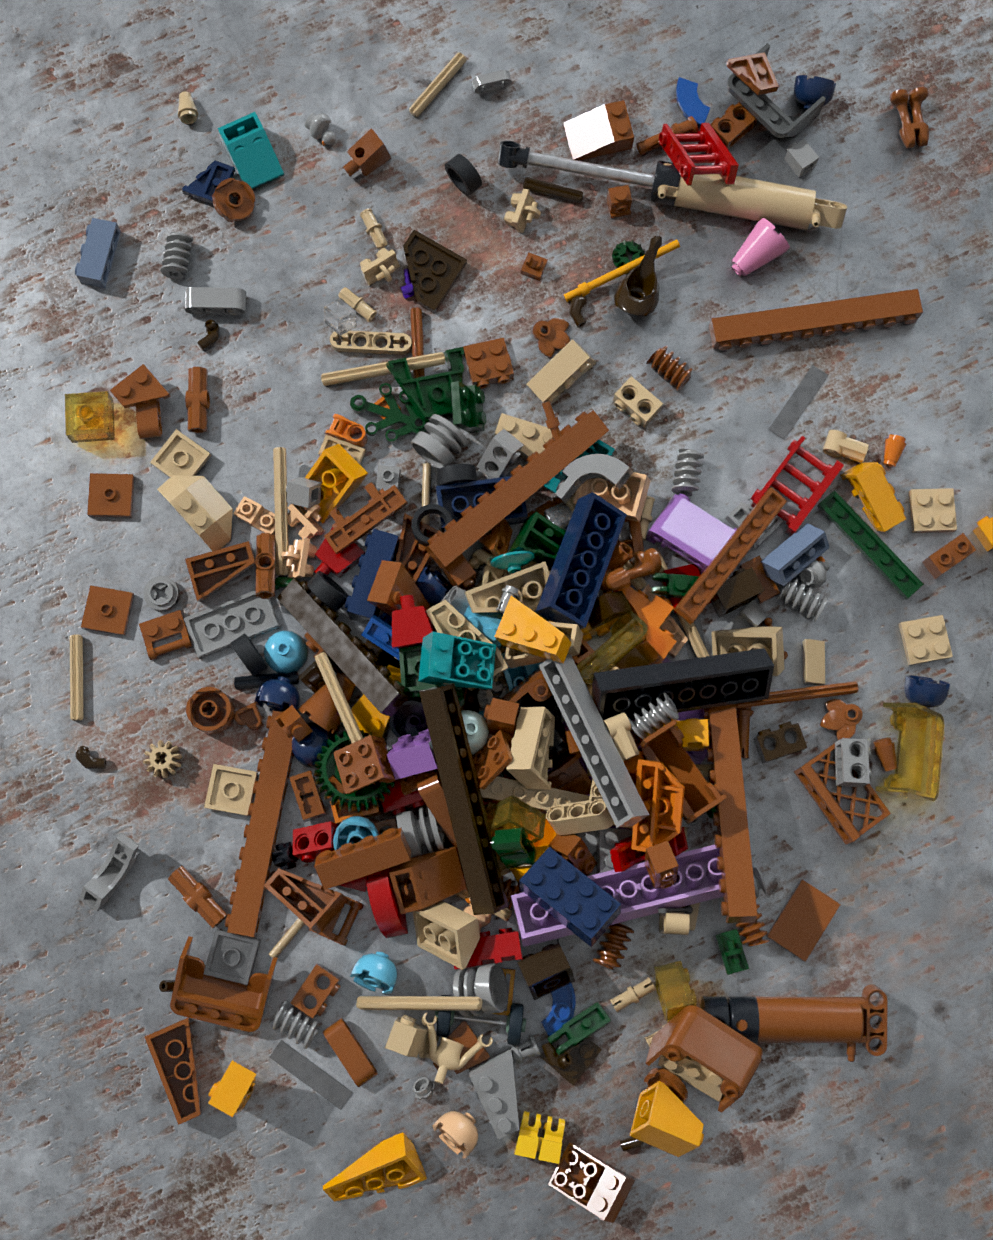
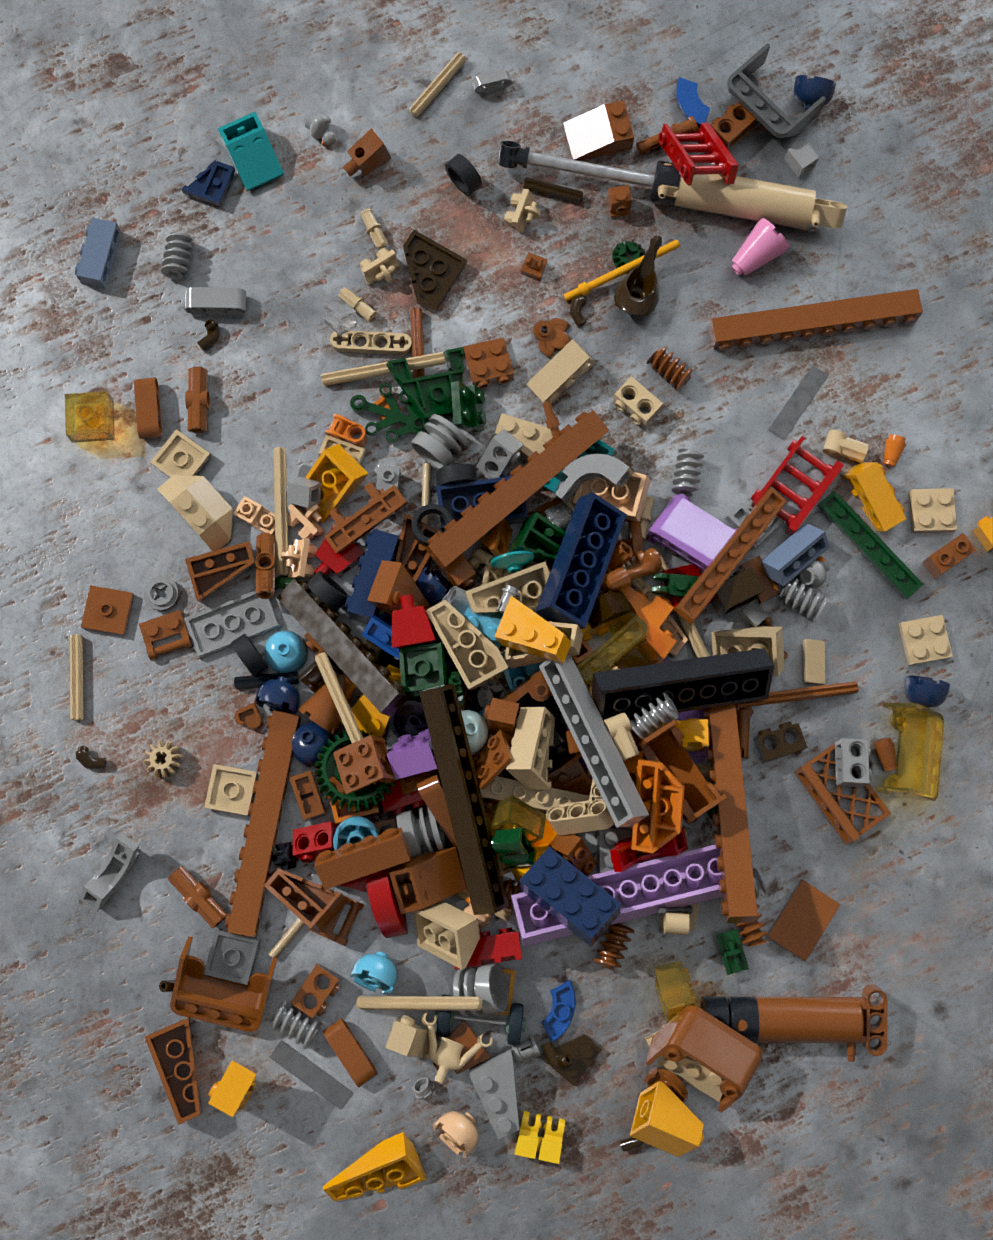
(110, 495): dark orange plate -> none
(139, 388): dark orange wing -> none
(187, 110): tan cone -> none
(201, 702): dark orange brick -> none
(229, 210): dark orange plate -> none
(293, 724): dark orange brick -> none
(407, 290): dark purple hand -> none
(457, 661): teal slope -> none
(546, 971): dark brown brick -> none
(581, 1027): dark green hinge -> none
(591, 1183): dark orange slope -> none
(633, 994): tan pin -> none
(661, 865): dark orange brick -> none
(754, 72): dark orange wing -> none
(838, 718): dark orange plate -> none
(909, 130): dark orange piece -> none

